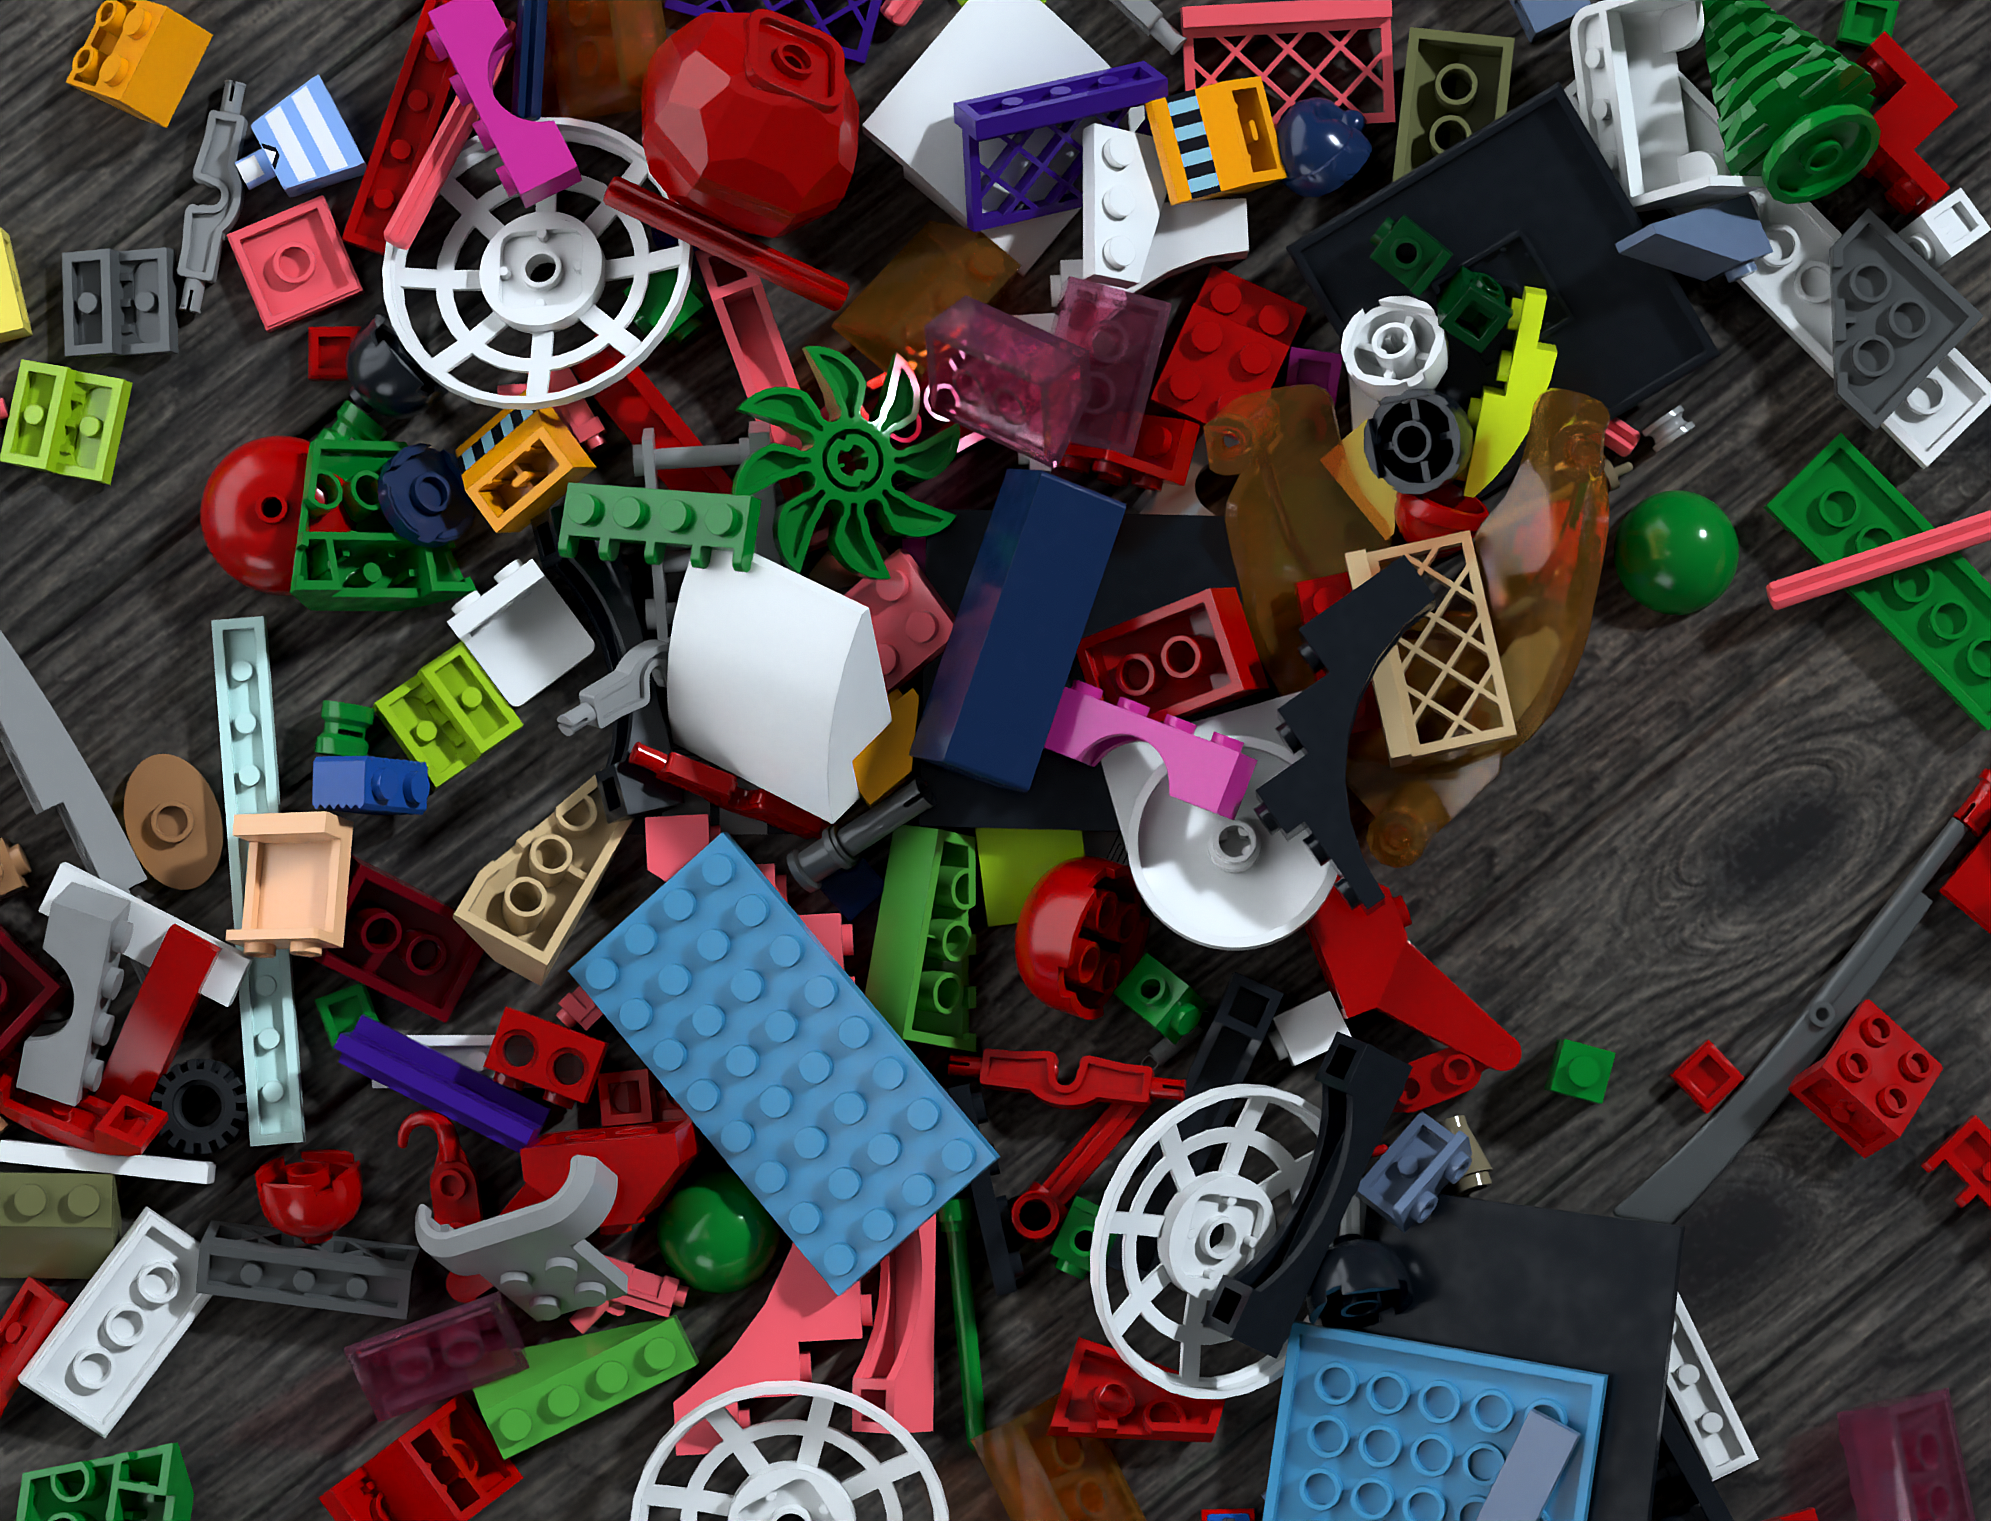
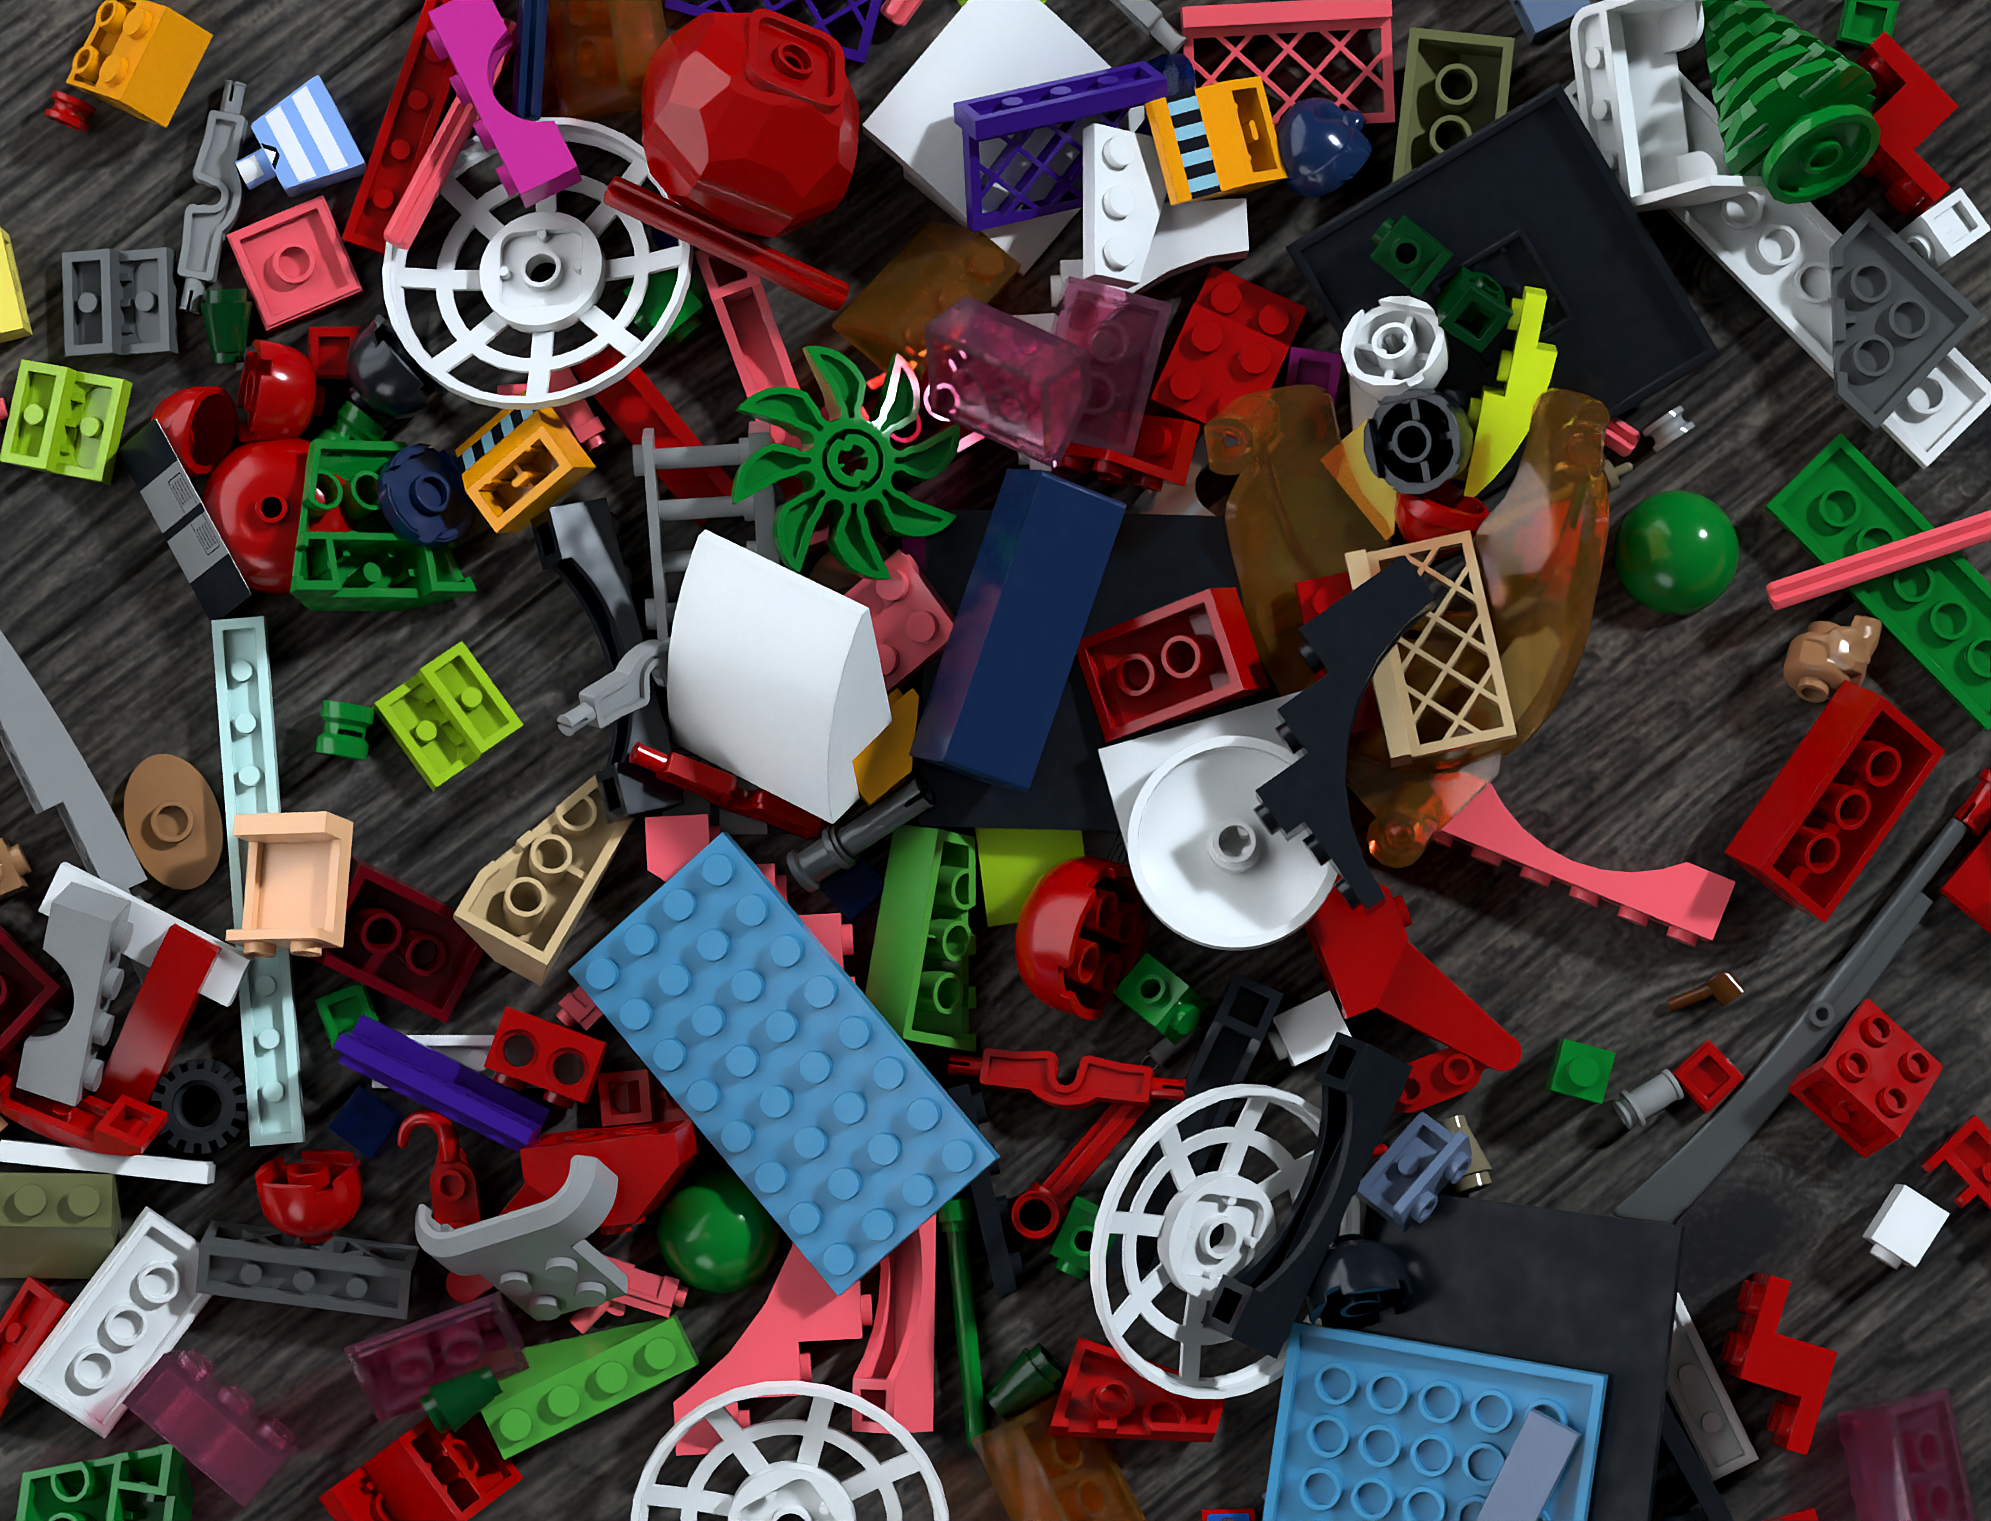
(70, 111): none -> red bush
(184, 521): none -> sticker
(199, 426): none -> red hat
(213, 1425): none -> clear pink brick
(227, 323): none -> dark green cone
(277, 393): none -> red cylinder
(365, 1121): none -> clear blue tile
(370, 785): blue brick -> none
(460, 1399): none -> dark green cone
(521, 632): white bracket -> none
(660, 520): green hinge -> none
(1026, 1381): none -> dark green cone
(1177, 70): none -> clear blue tile
(1198, 770): dark pink arch -> none
(1647, 1099): none -> light grey pin
(1678, 896): none -> coral arch
(1704, 241): sand blue slope -> none
(1723, 986): none -> reddish brown hand
(1778, 1362): none -> red bracket
(1829, 655): none -> medium nougat head
(1835, 801): none -> red brick
(1904, 1227): none -> white brick

